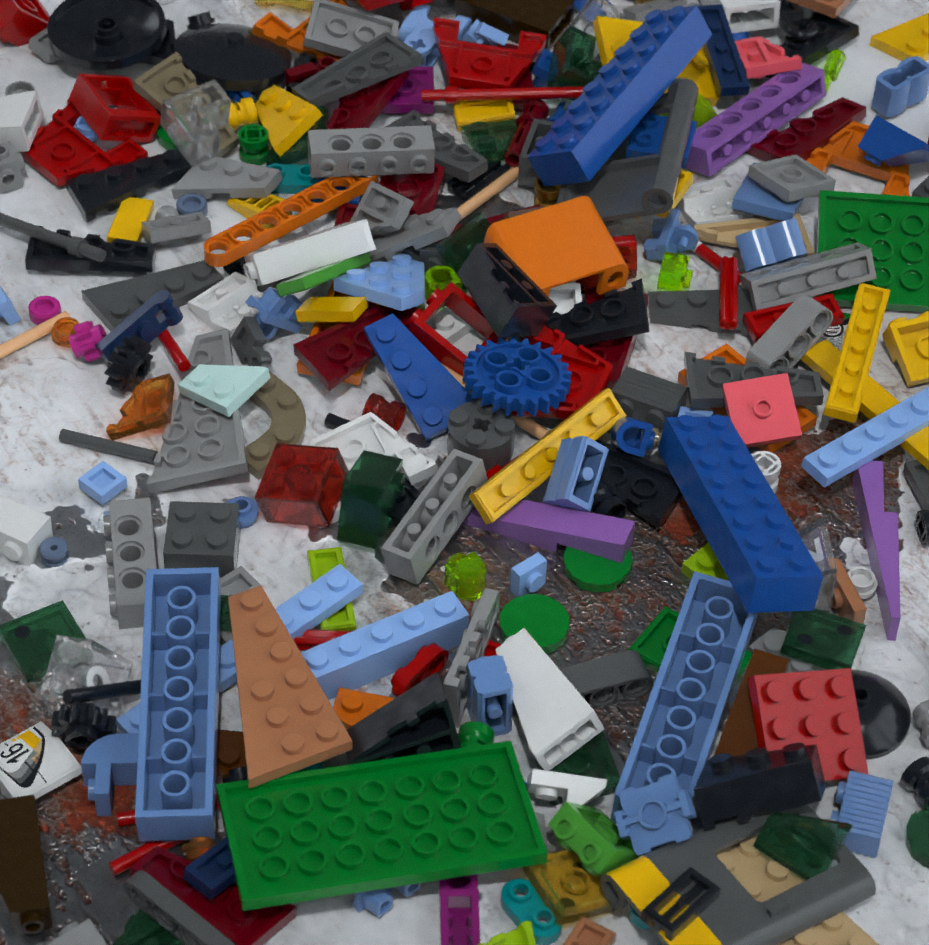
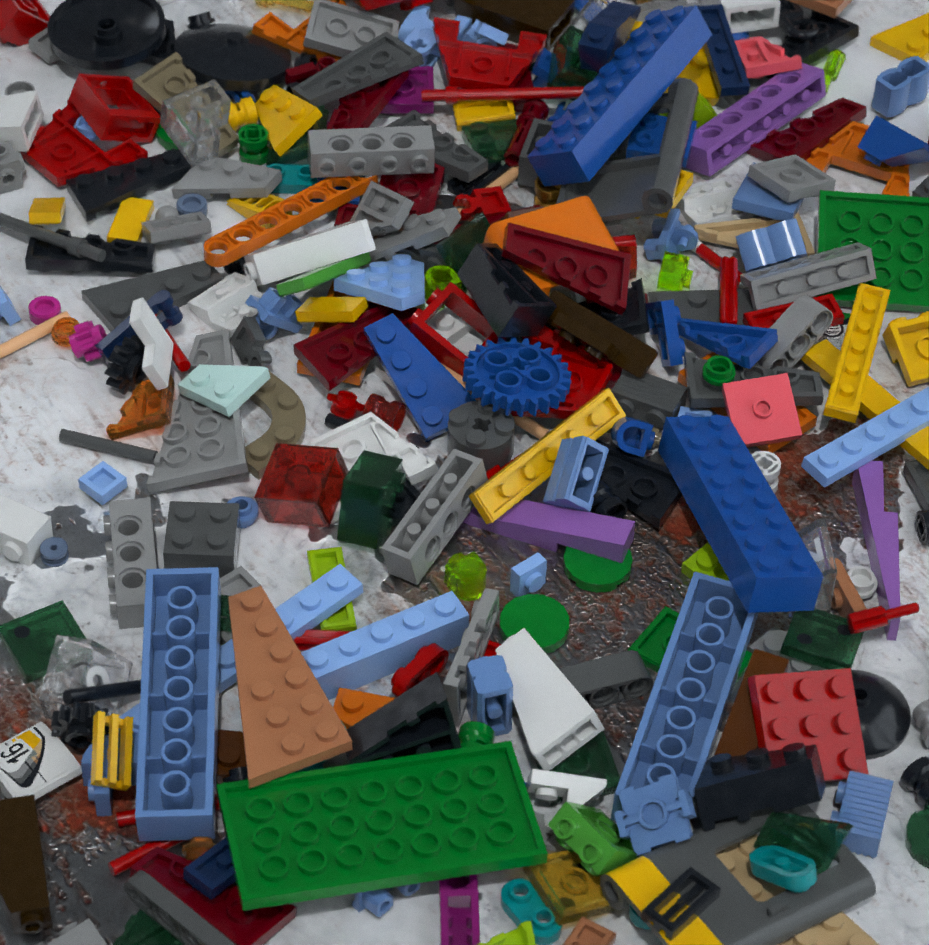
(47, 210): none -> yellow tile
(100, 720): none -> yellow tile
(157, 343): none -> white tile
(344, 404): none -> red plate
(486, 200): none -> red plate
(576, 265): none -> dark red wing
(600, 336): none -> dark brown bracket
(606, 34): none -> dark blue slope
(663, 320): none -> blue plate
(718, 370): none -> green plate
(737, 342): none -> blue wing
(783, 868): none -> teal plate
(877, 617): none -> red axle

